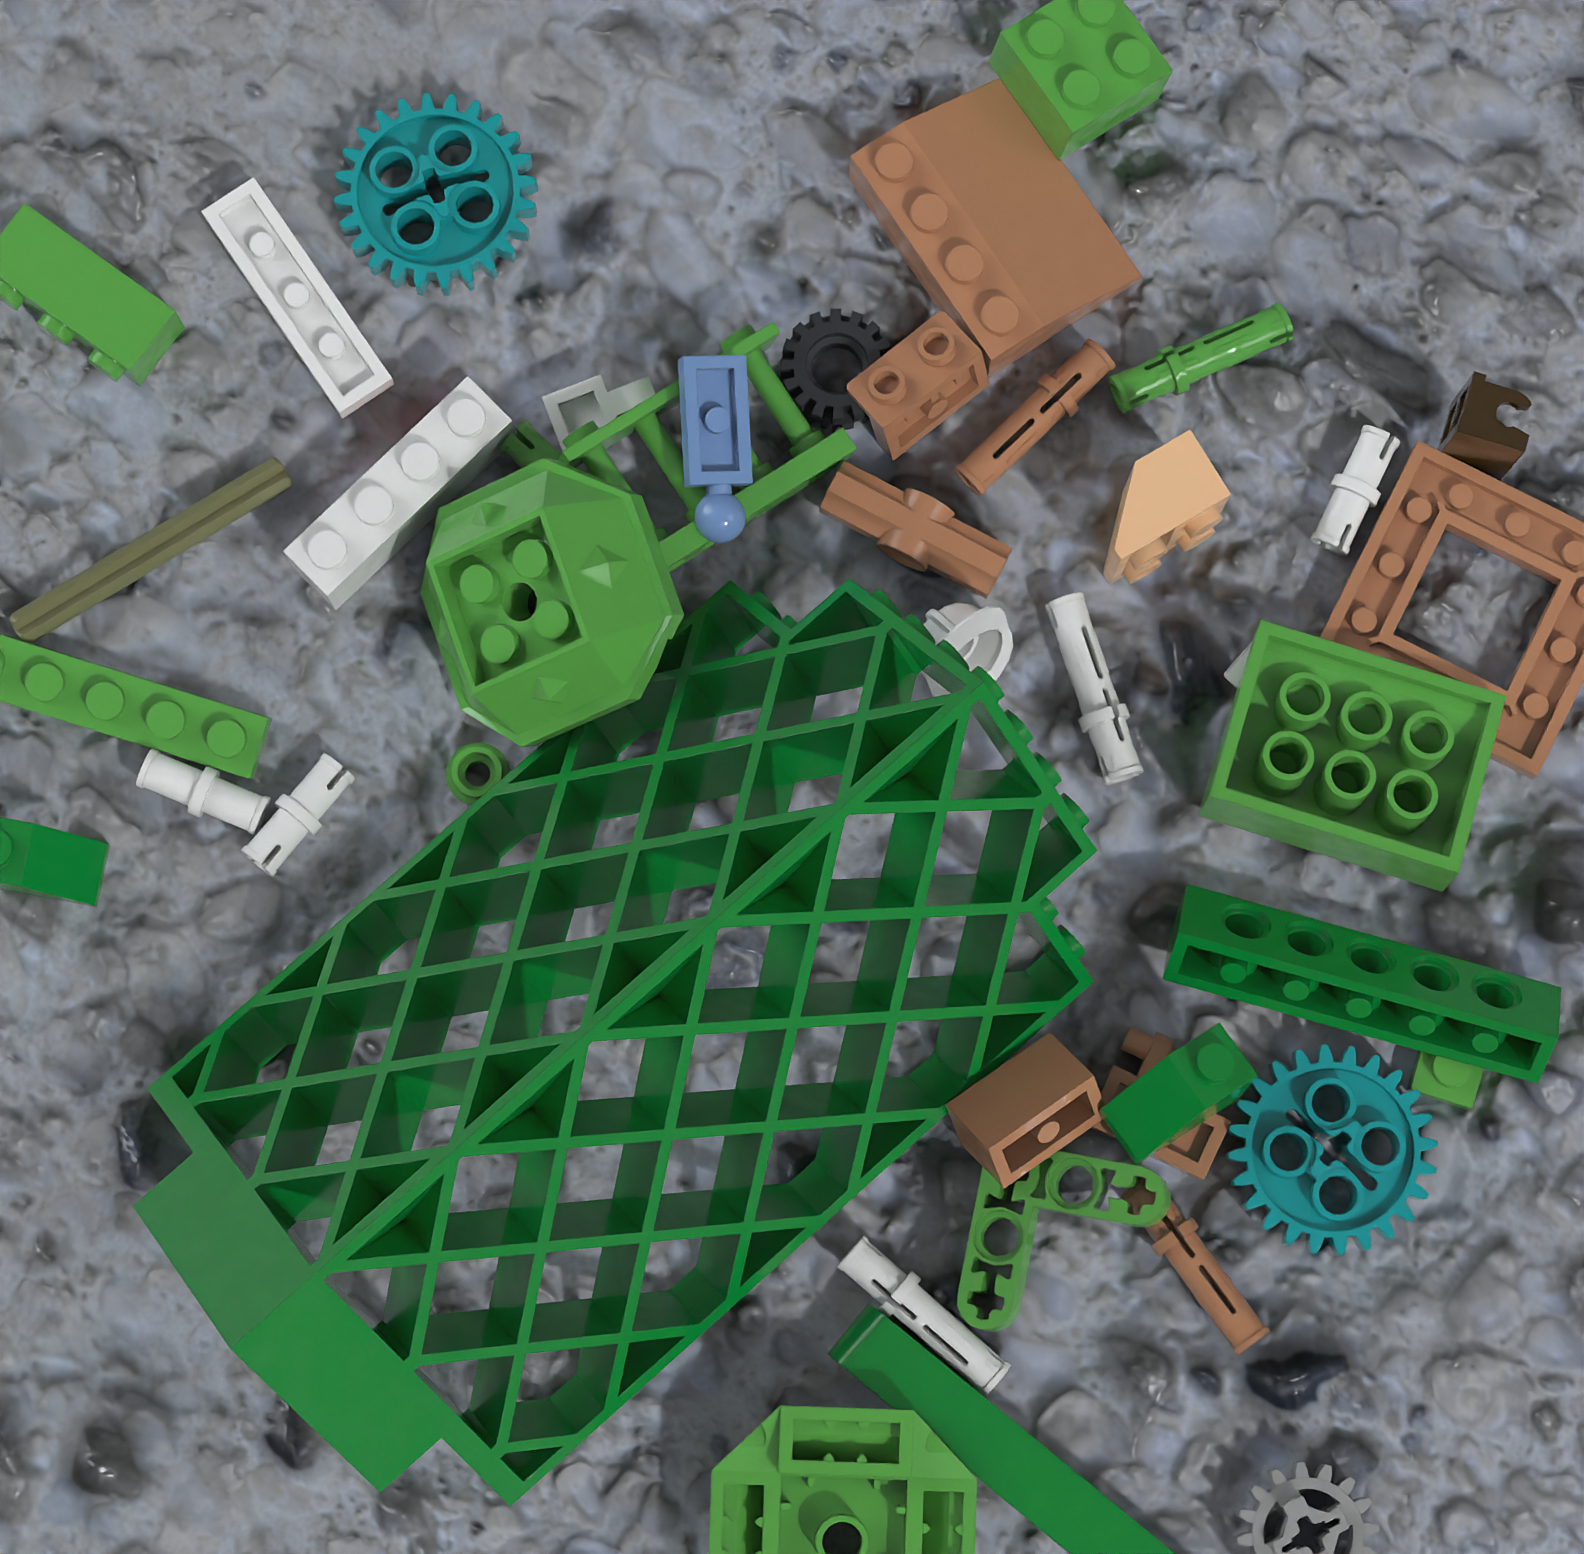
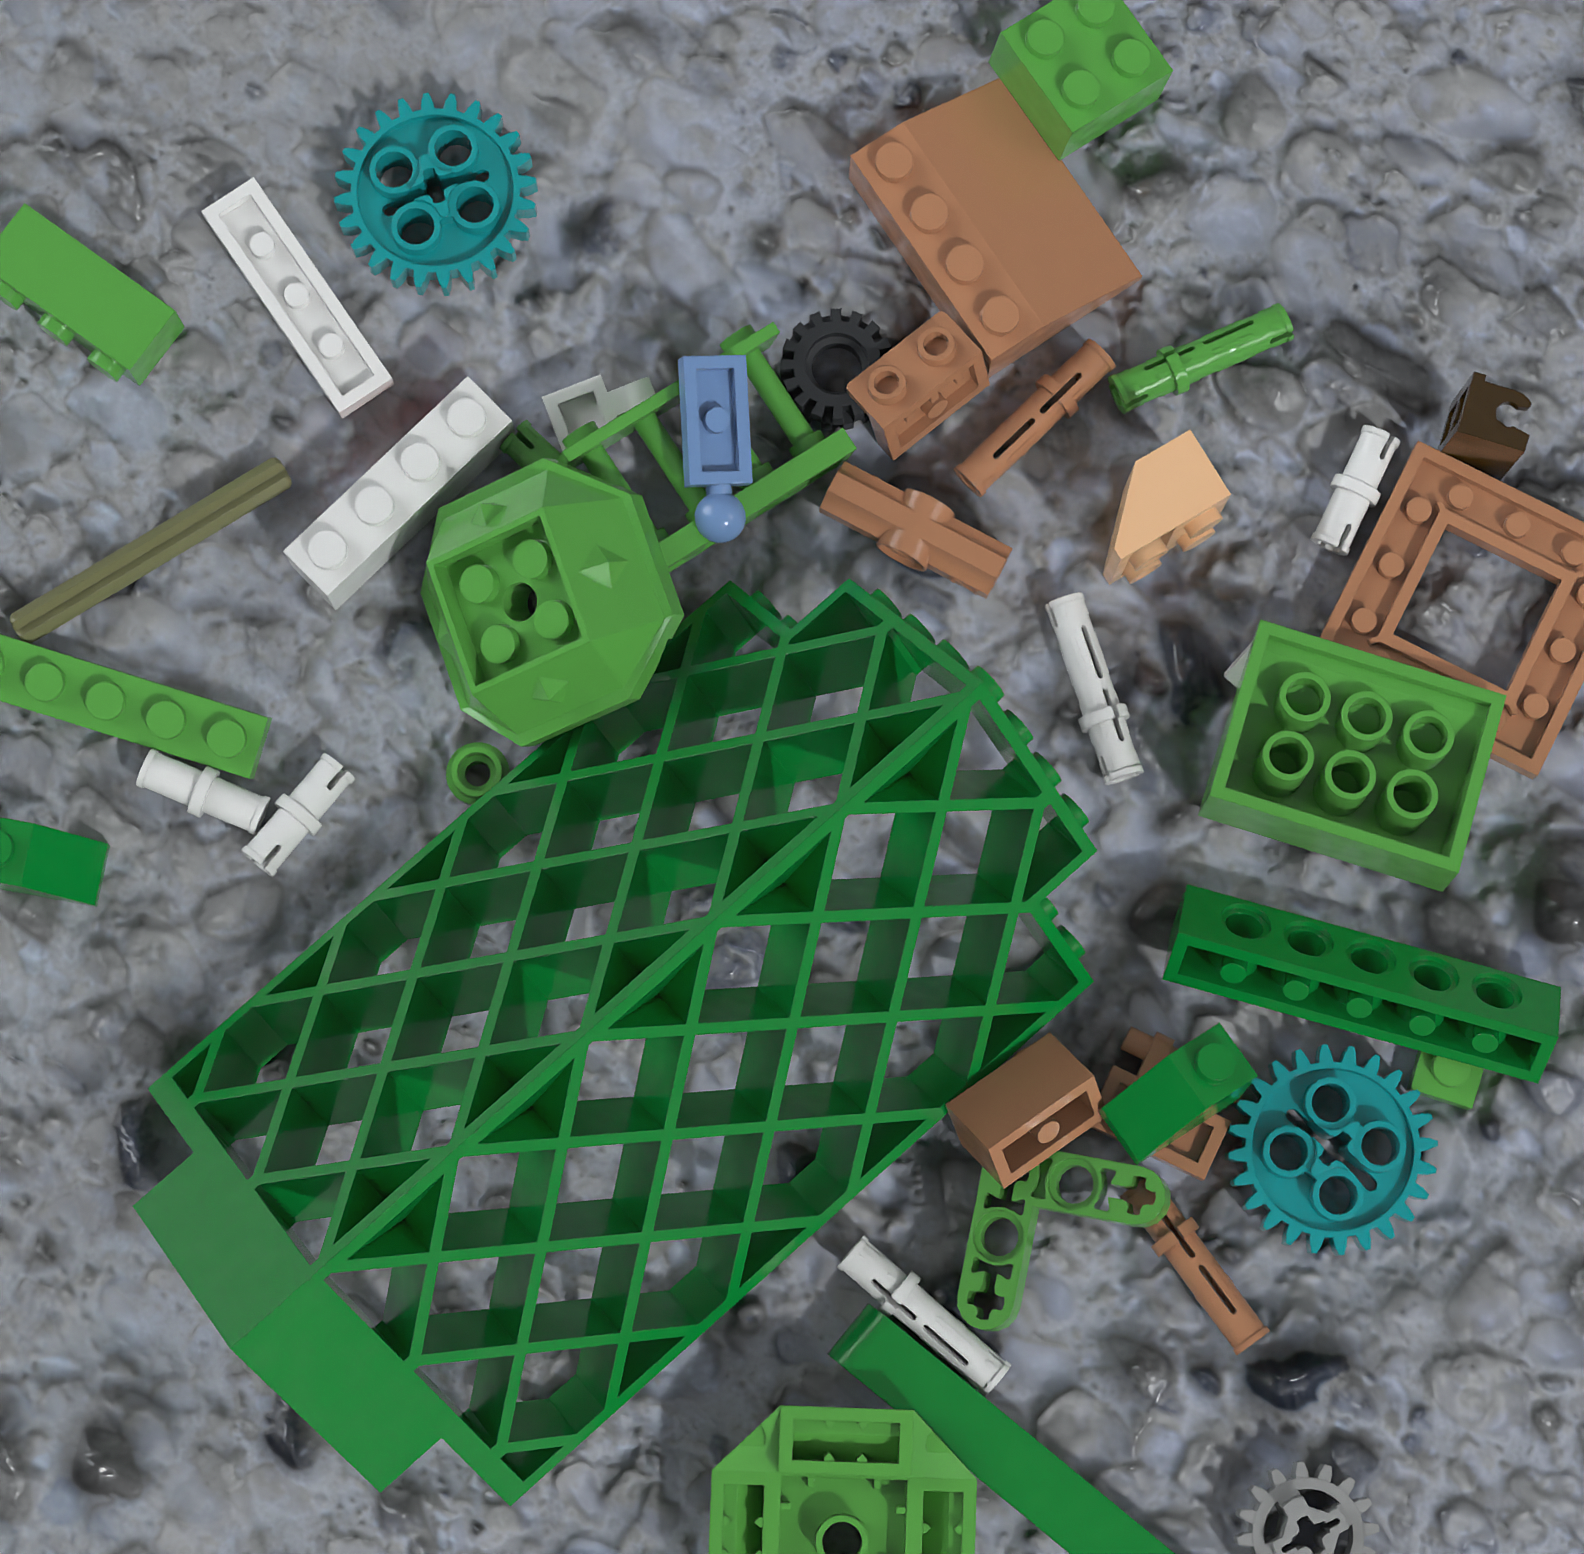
(976, 633): white piece -> none

